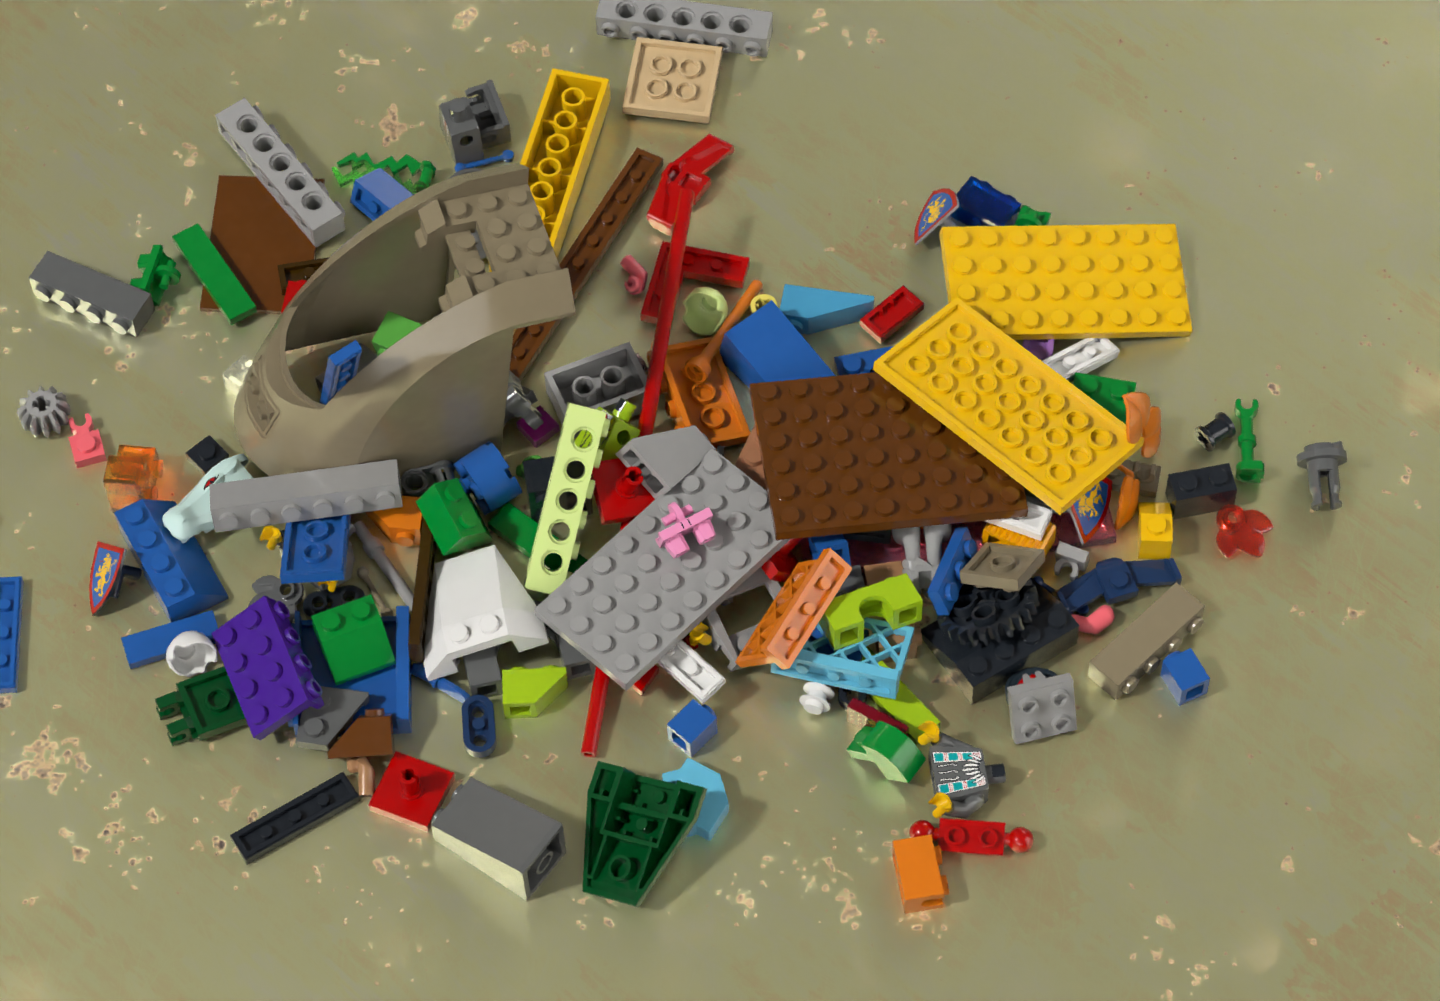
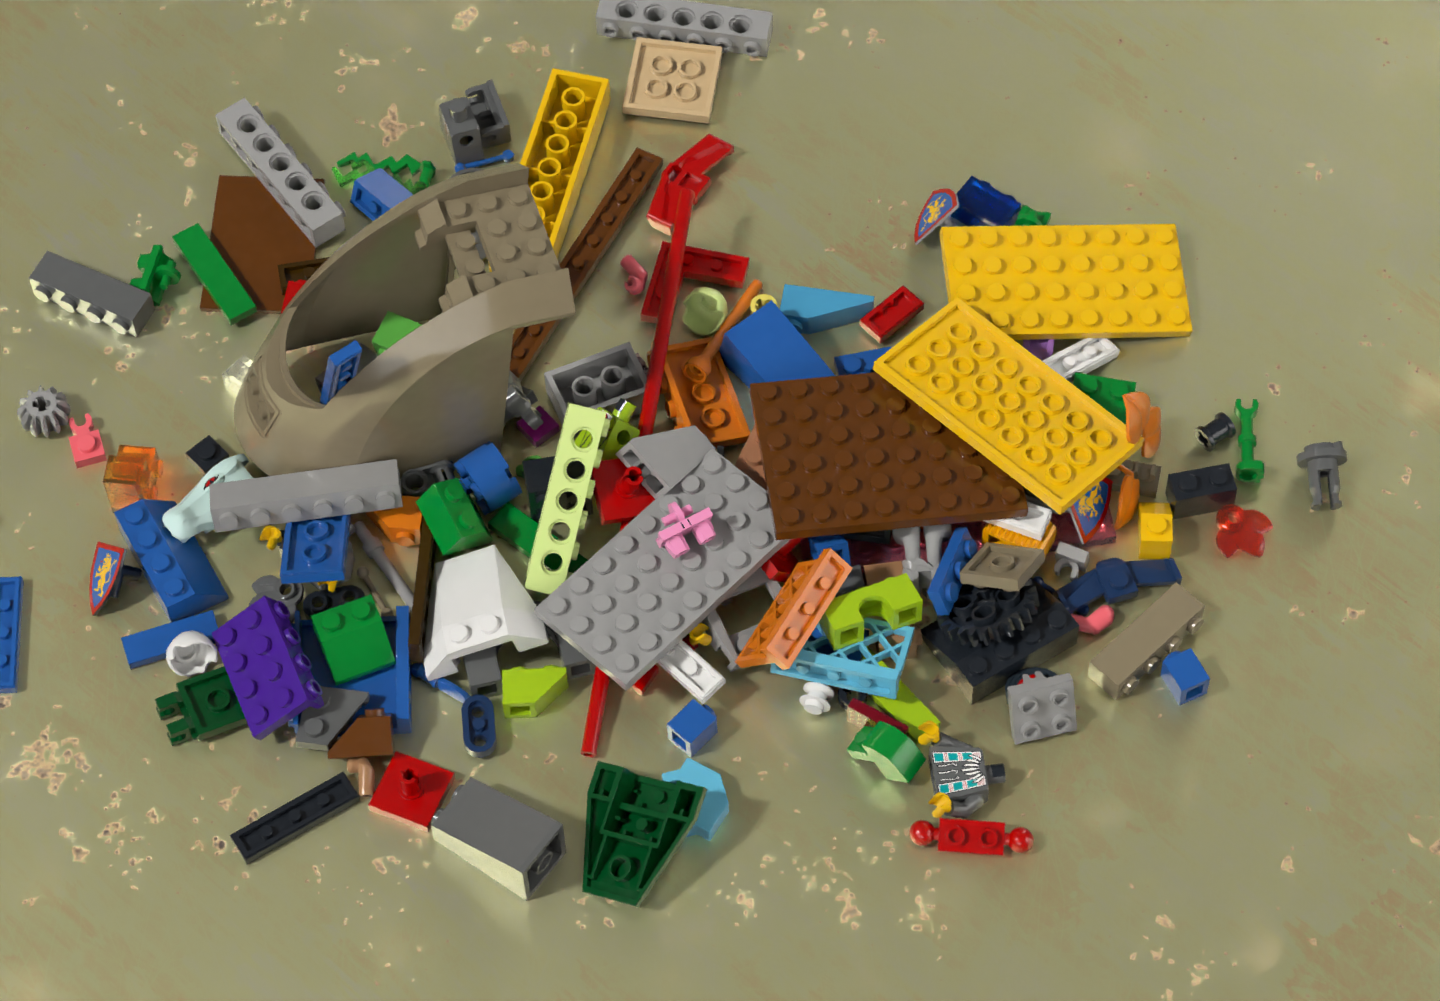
(918, 873): orange brick -> none

